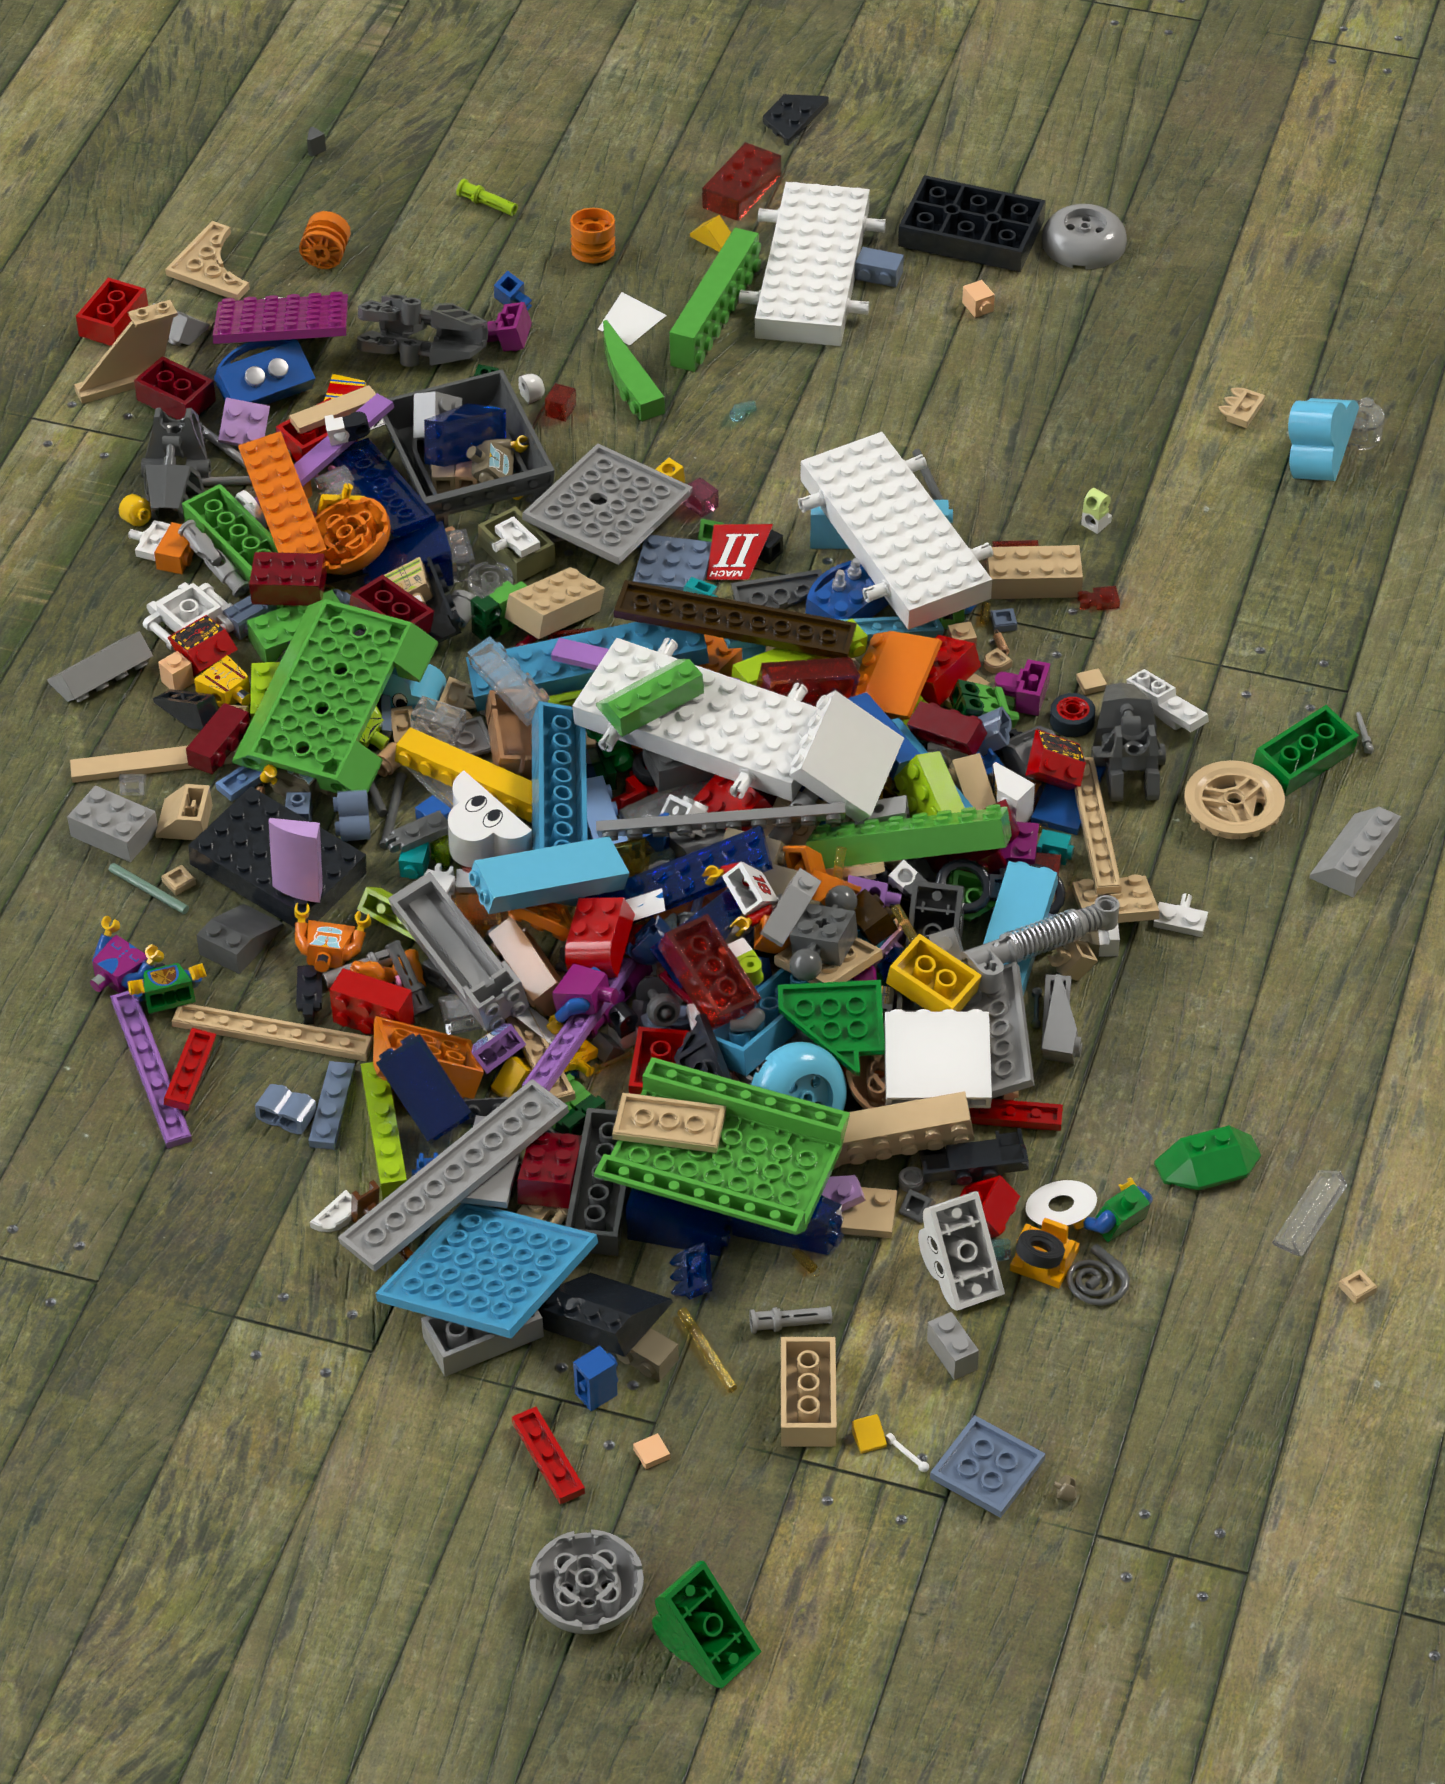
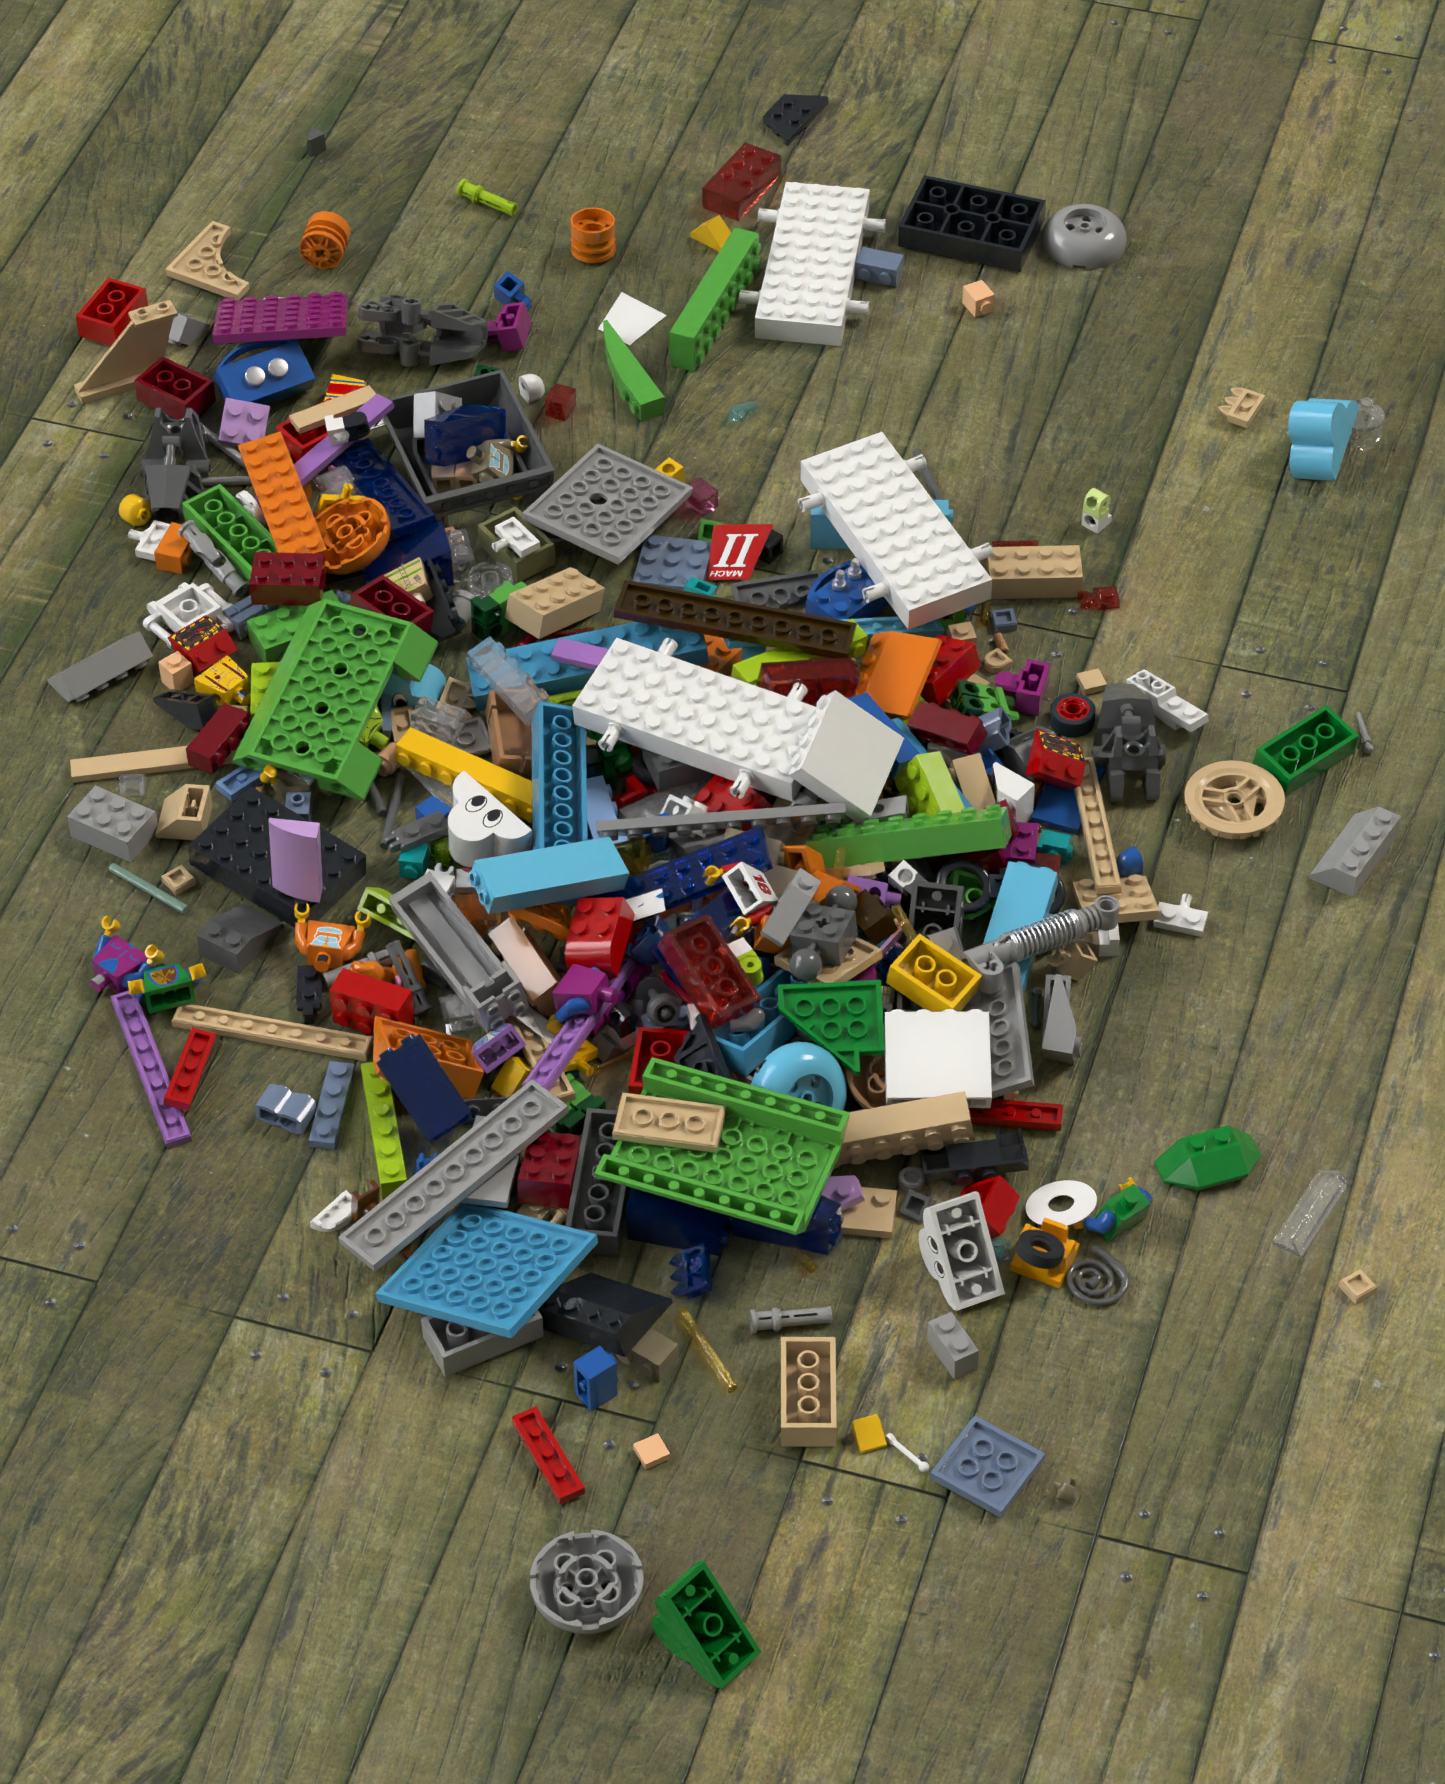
(353, 815): sand blue brick -> none
(652, 696): bright green slope -> none
(1129, 862): none -> blue piece

